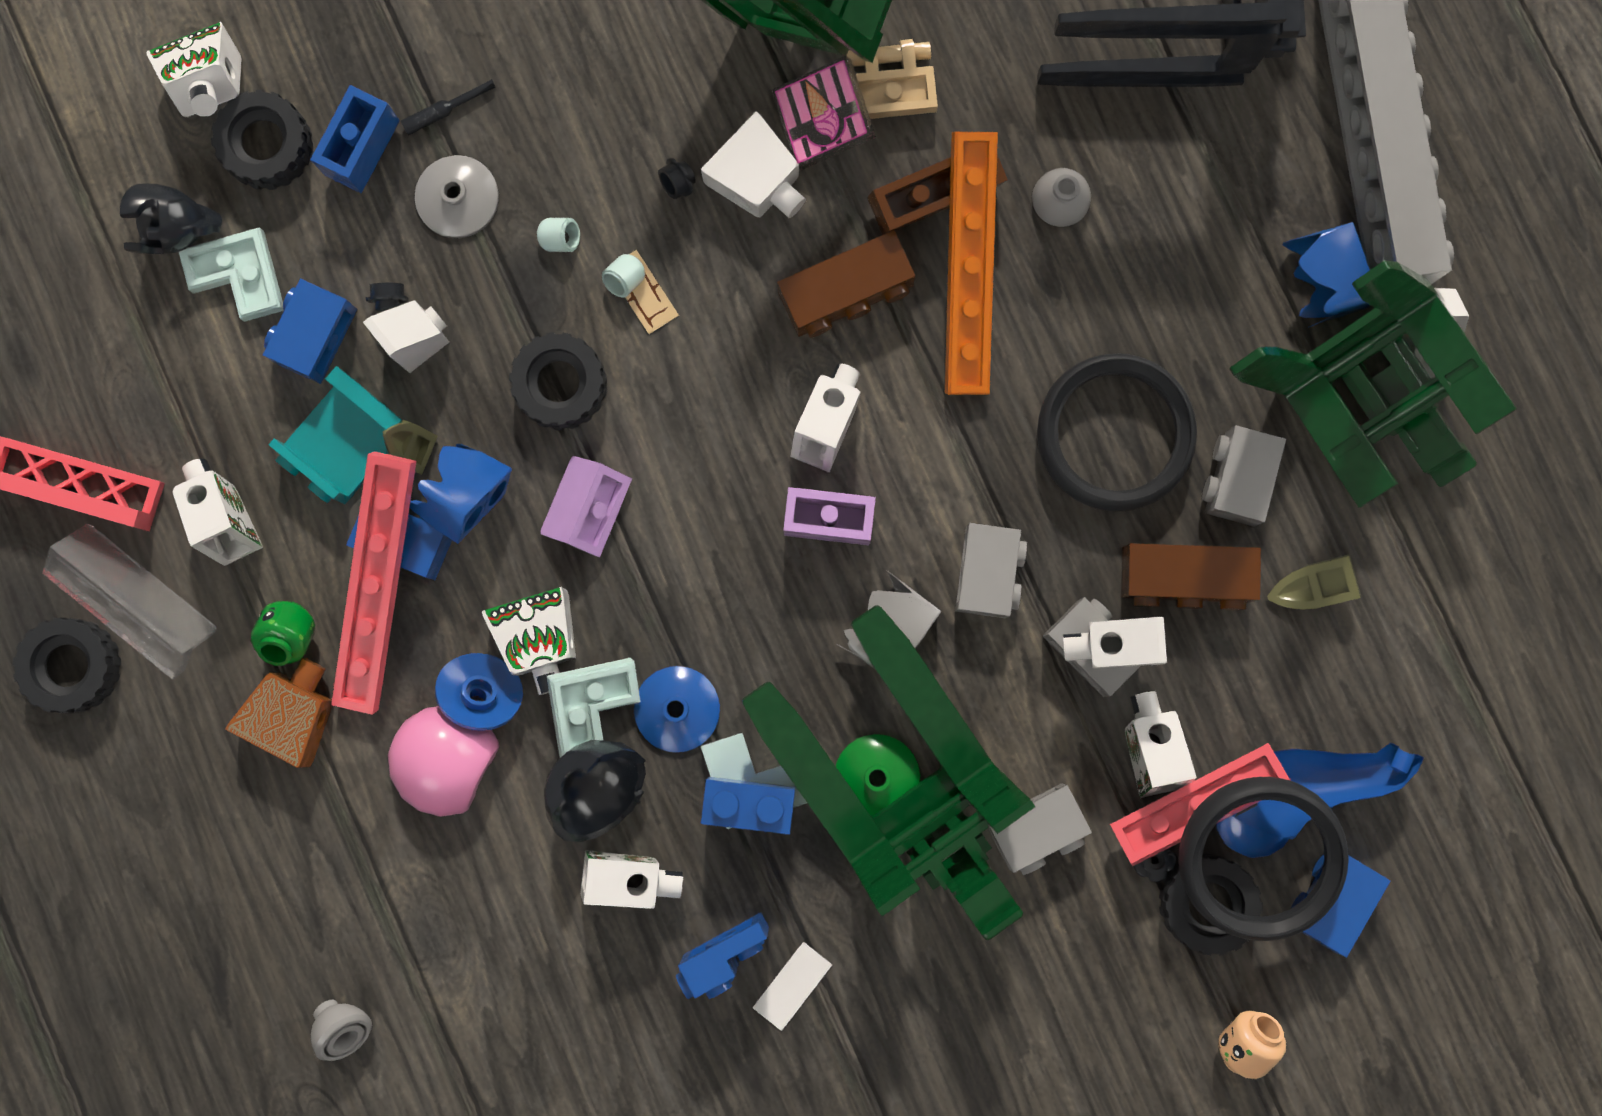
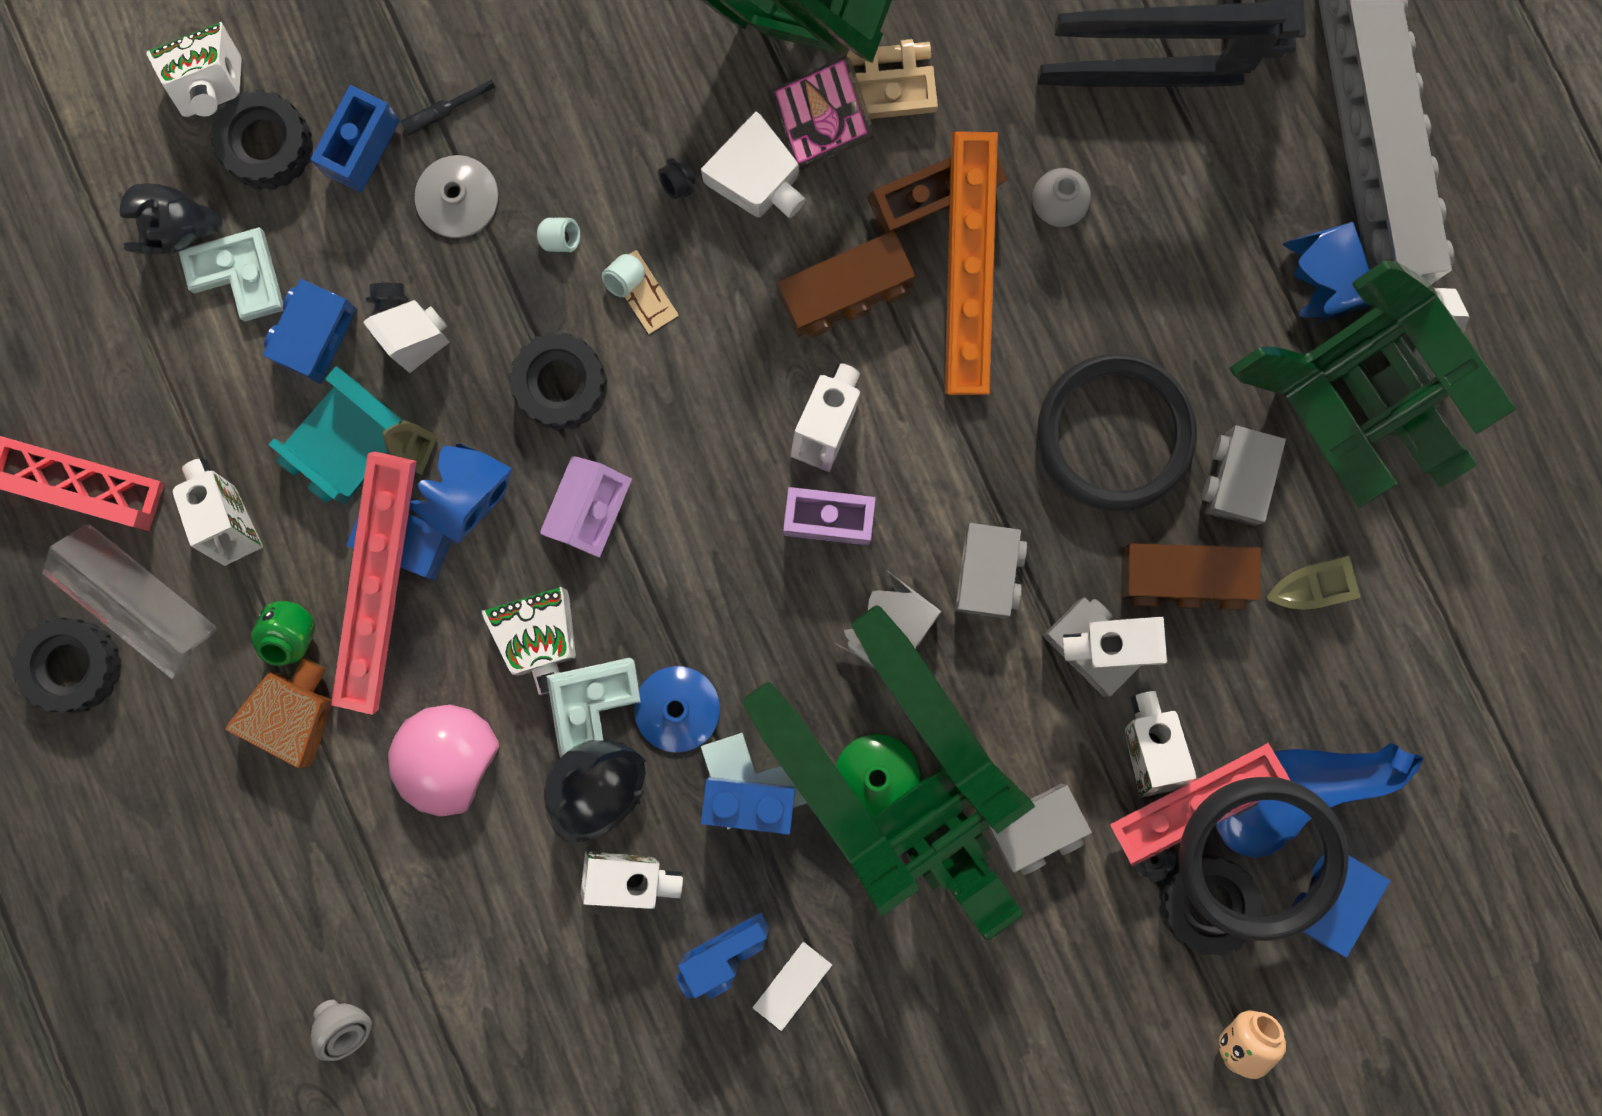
(483, 677): blue dish -> none

